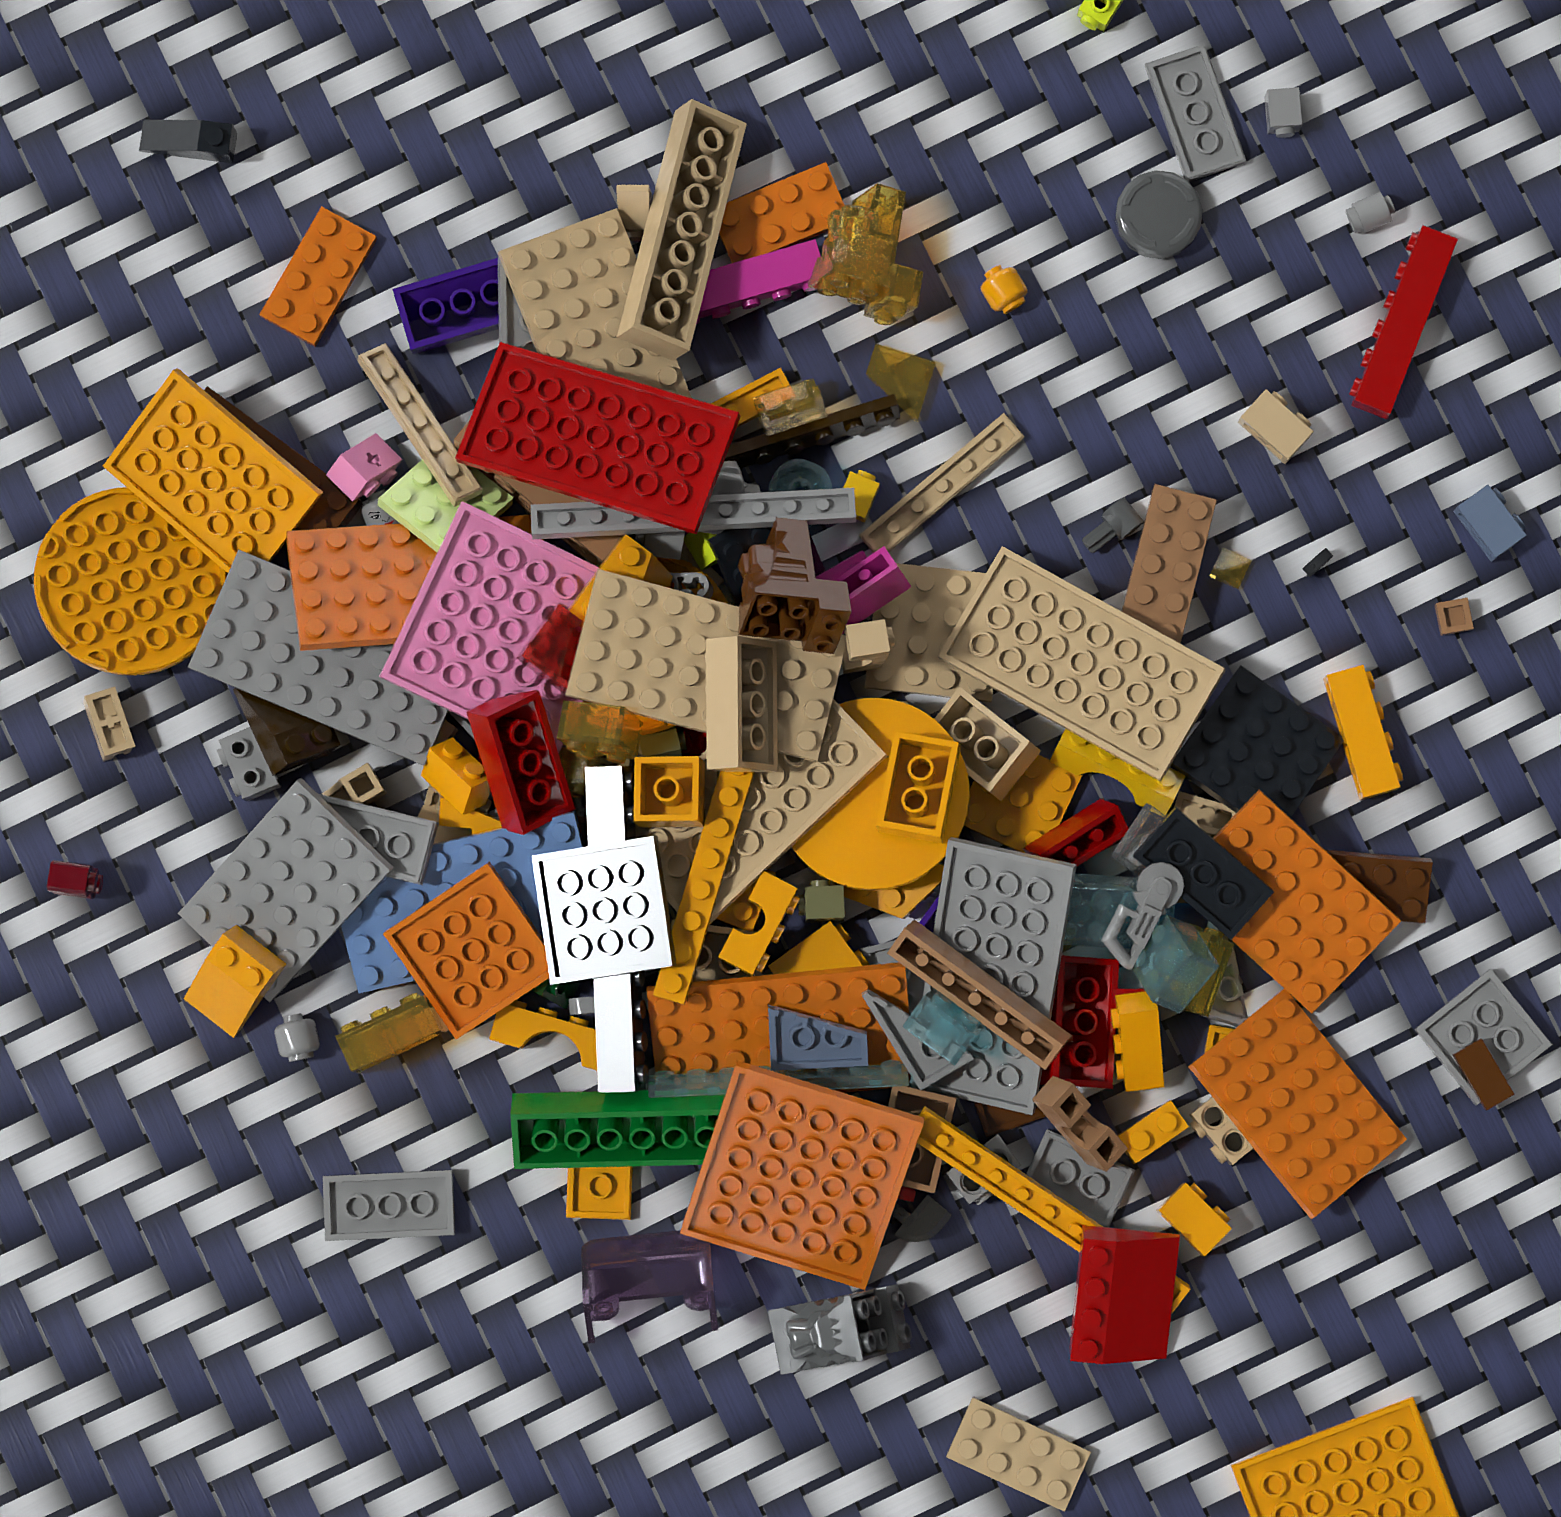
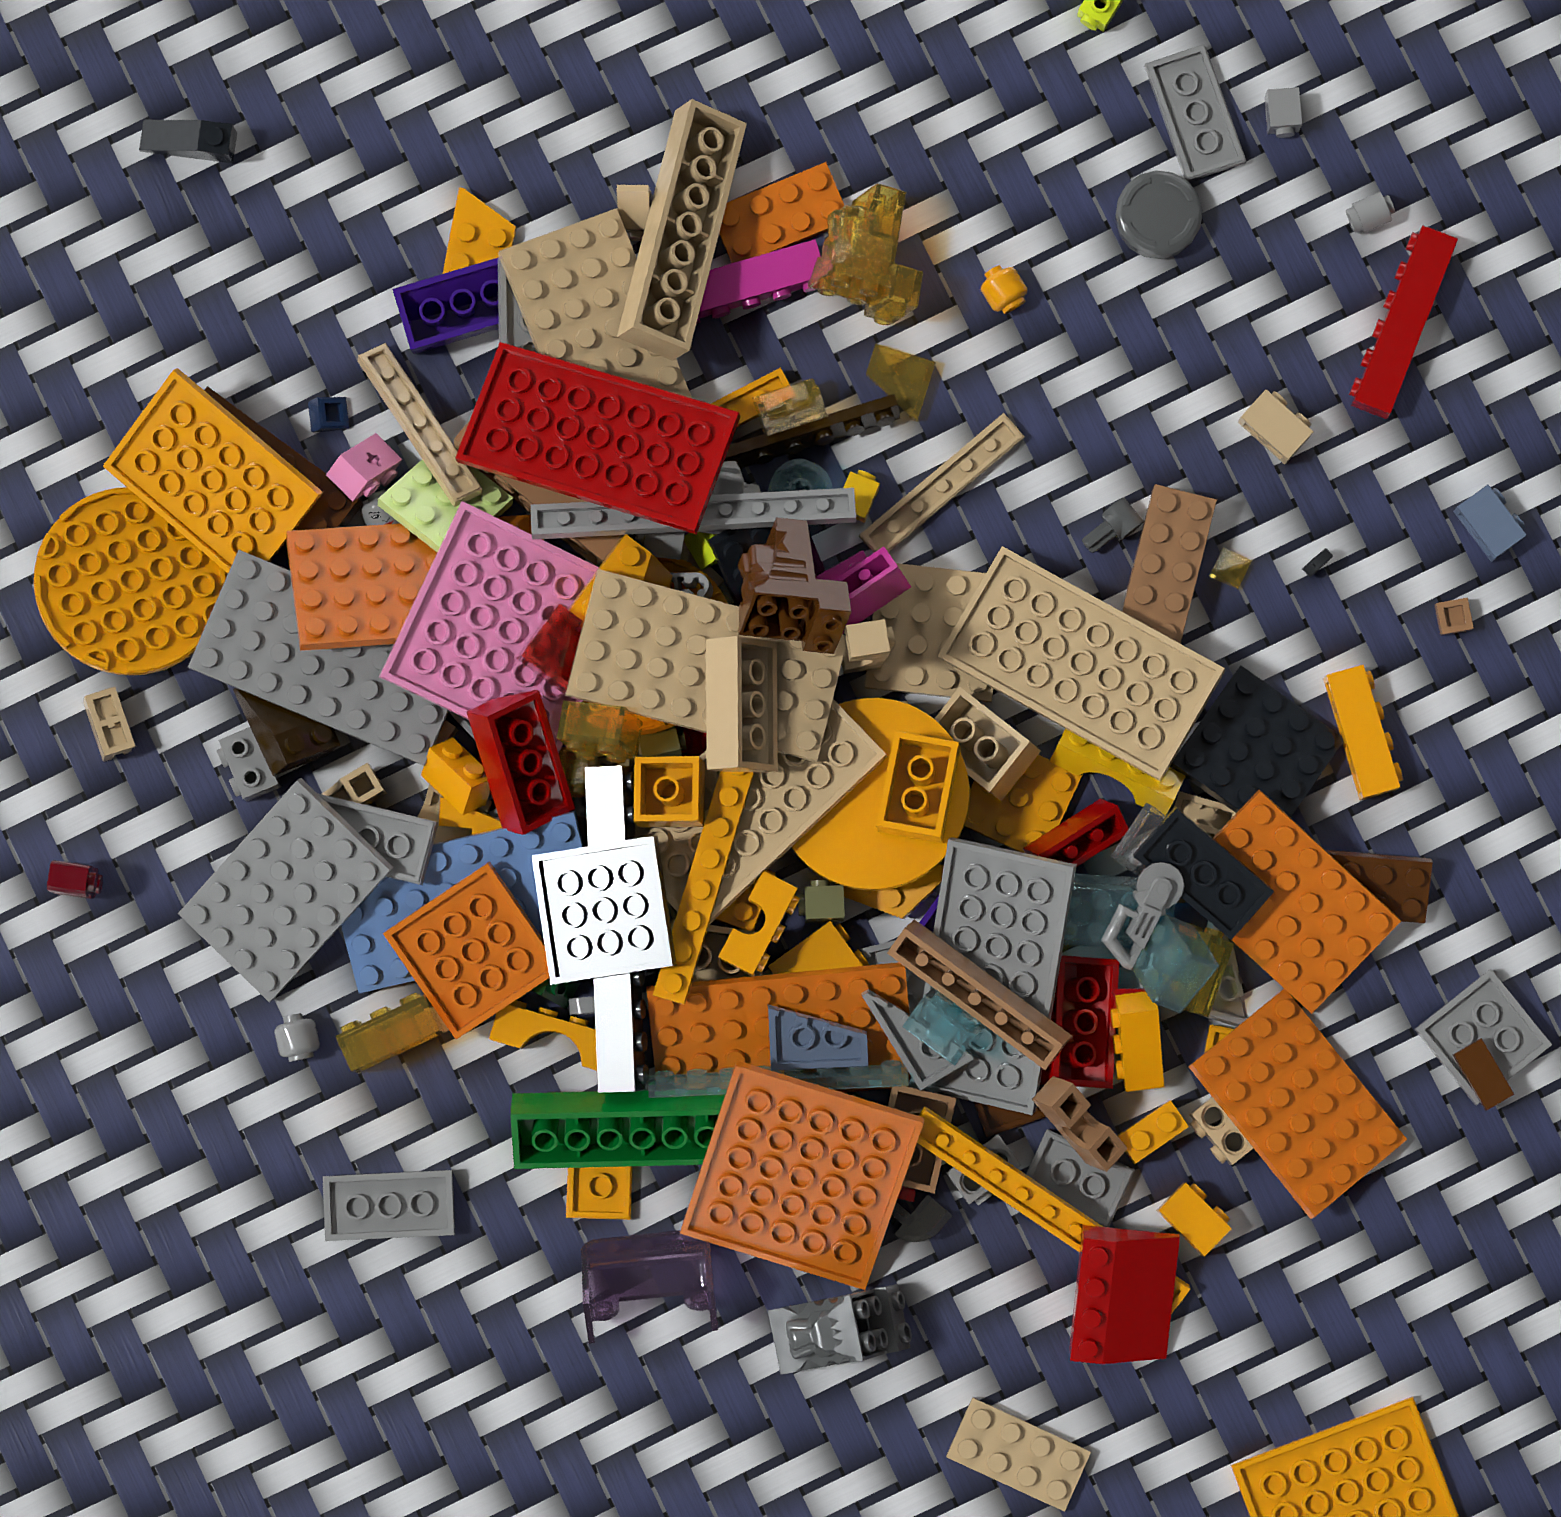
(233, 980): light orange slope -> none
(318, 276): orange plate -> none
(328, 414): none -> dark blue slope
(476, 233): none -> light orange wing

